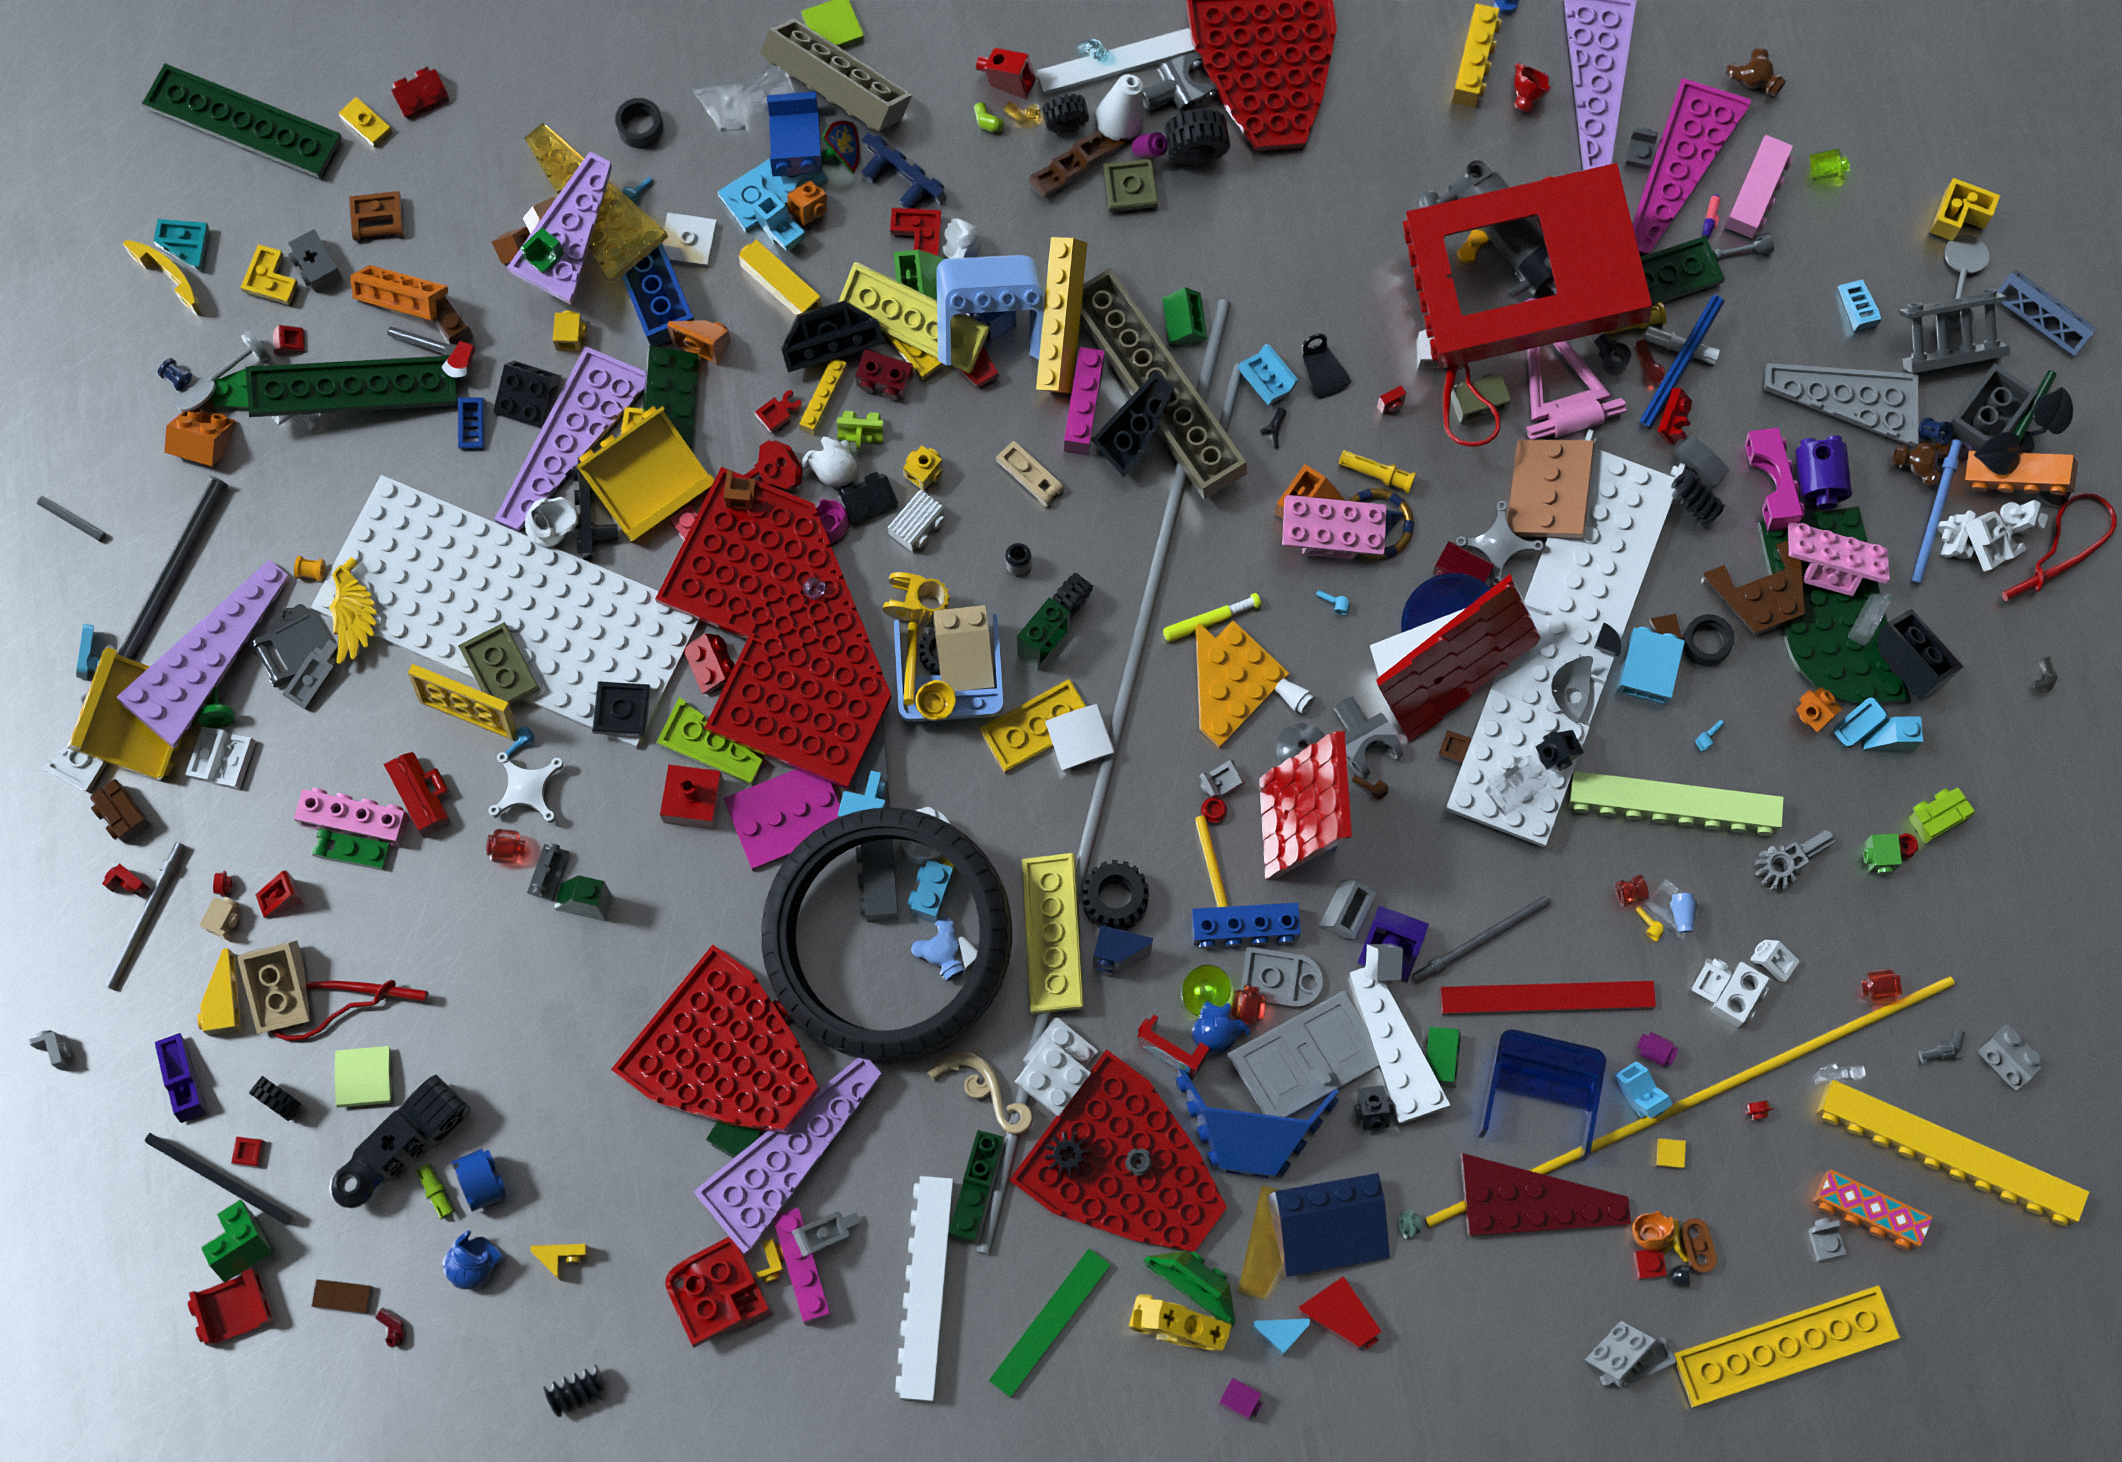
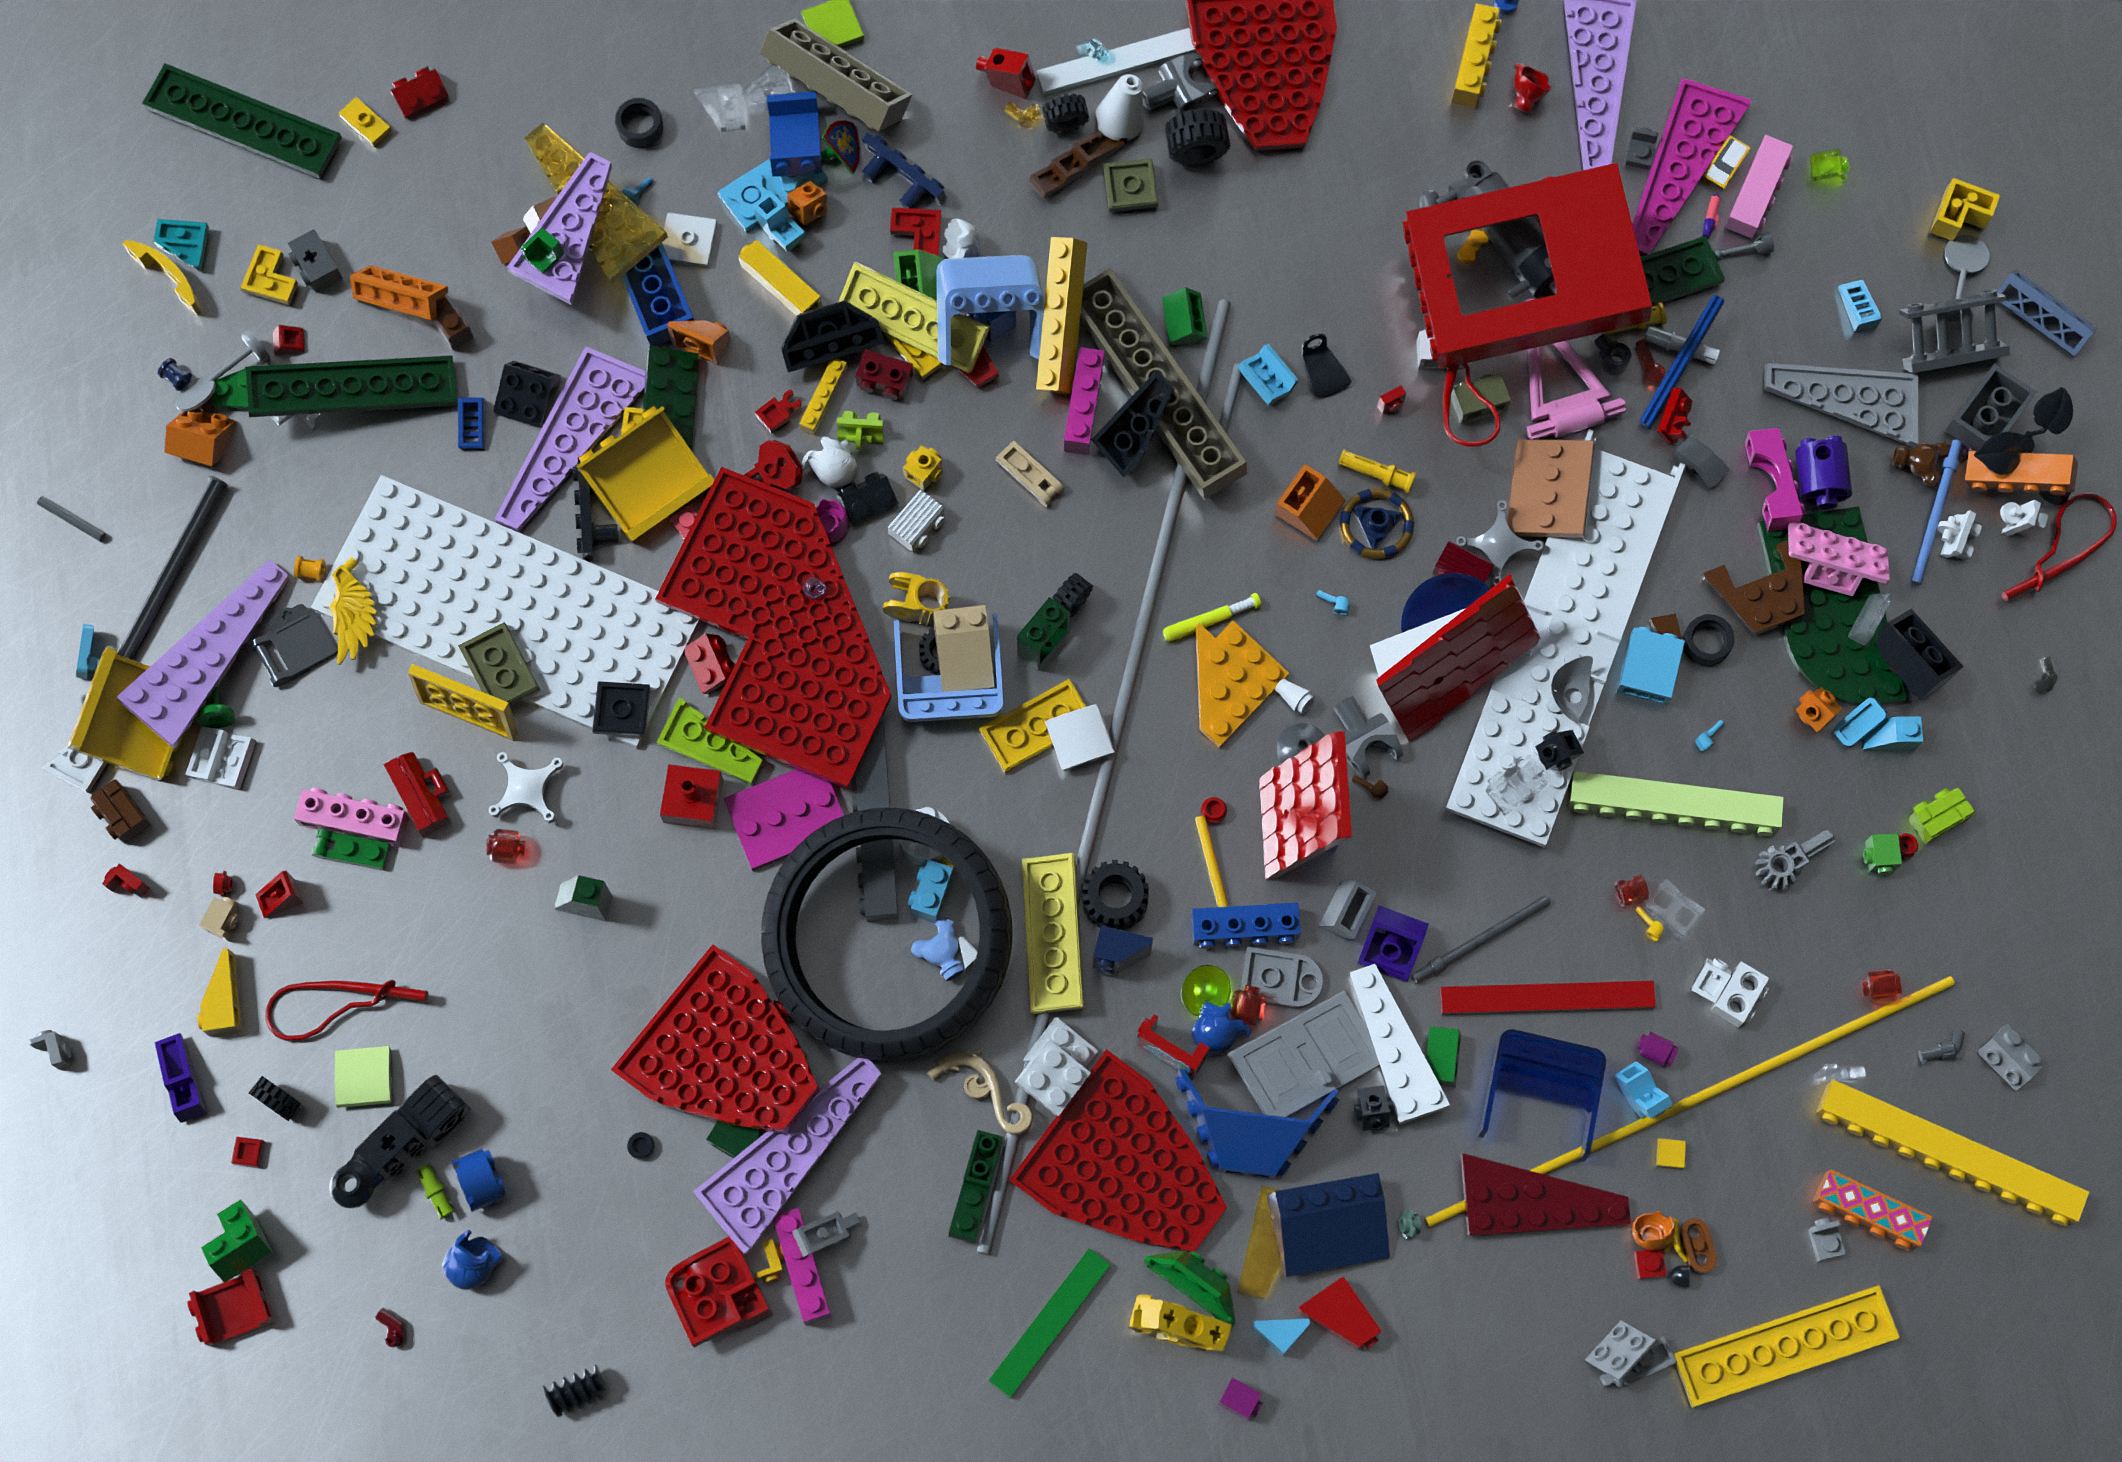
(167, 869): flat silver bar -> none
(218, 1178): black tile -> none
(275, 986): tan slope -> none
(311, 675): light grey hinge -> none
(341, 1296): reddish brown tile -> none
(374, 208): dark orange plate -> none
(459, 354): piece -> none
(525, 738): dark azure hand -> none
(548, 871): dark grey hinge -> none
(550, 520): white hair -> none
(552, 1255): yellow slope -> none
(568, 331): yellow brick -> none
(641, 1146): none -> black tile
(739, 492): dark orange panel -> none
(855, 802): medium azure brick -> none
(910, 670): yellow bar -> none
(926, 1289): white brick -> none
(935, 700): yellow hair -> none
(987, 121): lime arm -> none
(1018, 559): black brick -> none
(1071, 1163): black gear -> none
(1144, 1156): dark grey plate -> none
(1150, 145): magenta brick -> none
(1222, 780): light grey bracket -> none
(1274, 425): black bar -> none
(1333, 527): bright pink bracket -> none
(1384, 963): light grey brick -> none
(1454, 747): reddish brown plate -> none
(1608, 640): black tile -> none
(1684, 911): light blue cone -> none
(1698, 497): black piece -> none
(1726, 162): none -> slope
(1757, 73): reddish brown animal -> none
(1759, 1109): red plate -> none
(1775, 959): white bracket -> none
(1935, 431): dark blue bush -> none
(1992, 540): white slope -> none
(2028, 415): dark green bar -> none

